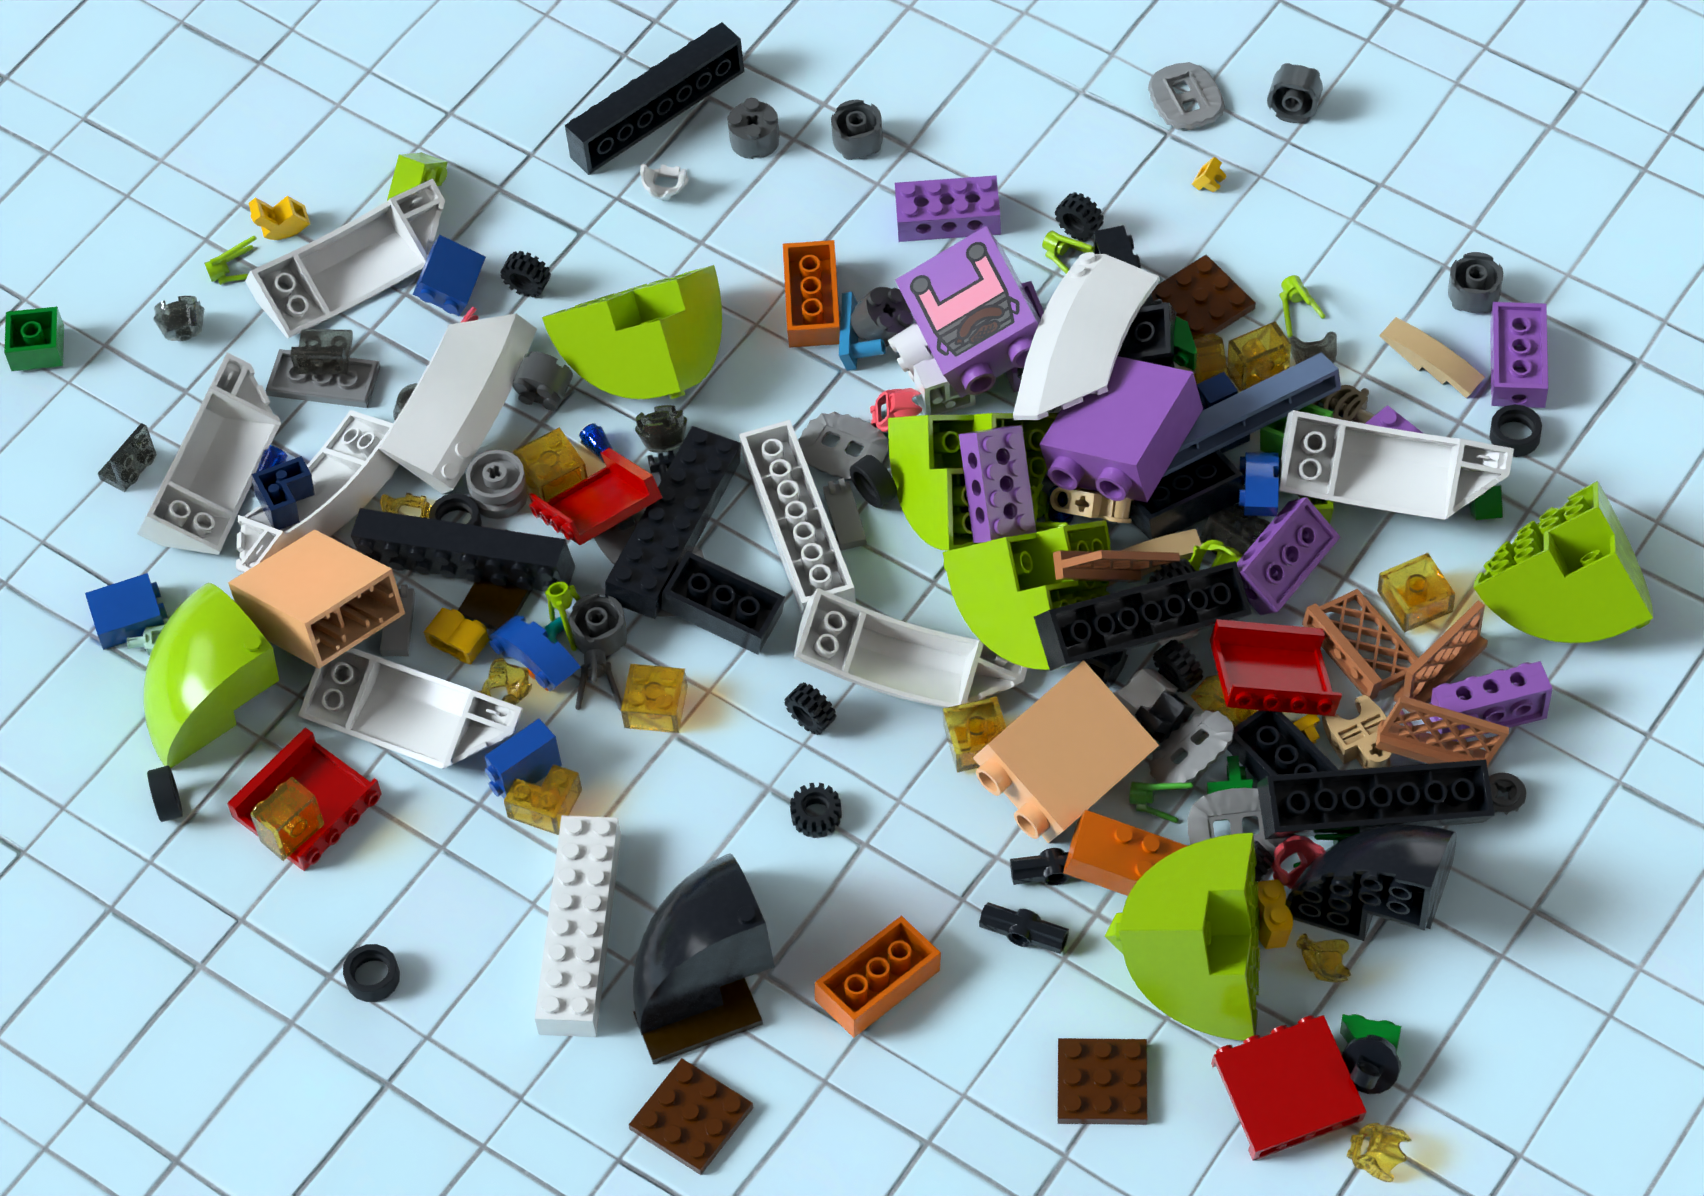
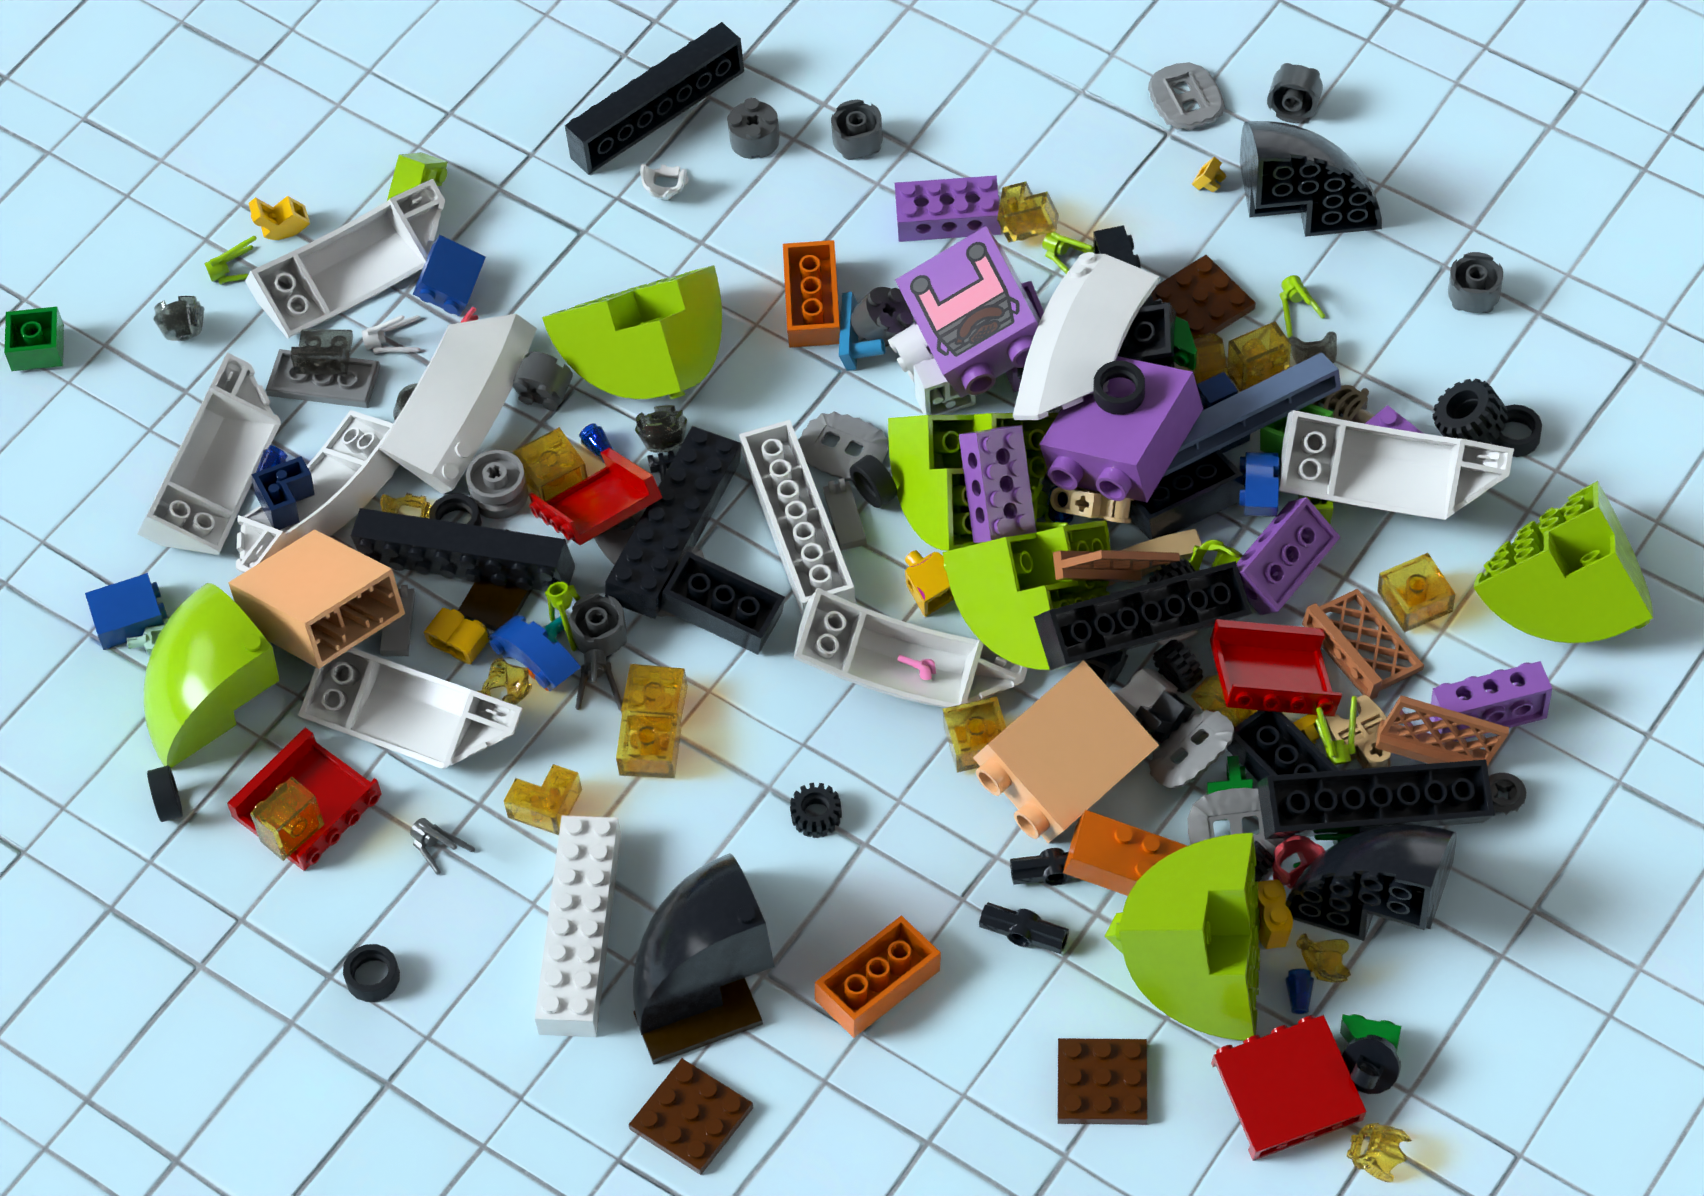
(129, 460): clear smoke bracket -> none
(375, 336): none -> white plant
(428, 835): none -> dark grey plant
(523, 757): blue brick -> none
(525, 274): black tyre -> none
(648, 744): none -> clear yellow brick
(810, 708): black tyre -> none
(898, 404): coral helmet -> none
(925, 666): none -> bright pink hand
(928, 581): none -> yellow torso
(1025, 214): none -> clear yellow brick
(1079, 216): black tyre -> none
(1119, 369): none -> black tyre
(1144, 793): bright green plant -> none
(1233, 528): clear smoke bracket -> none
(1299, 989): none -> clear blue cone
(1305, 173): none -> black brick
(1336, 750): none -> lime plant
(1432, 355): tan slope -> none
(1445, 657): nougat fence -> none
(1470, 412): none -> black tyre
(1488, 504): green slope -> none
(1525, 326): medium lavender brick -> none

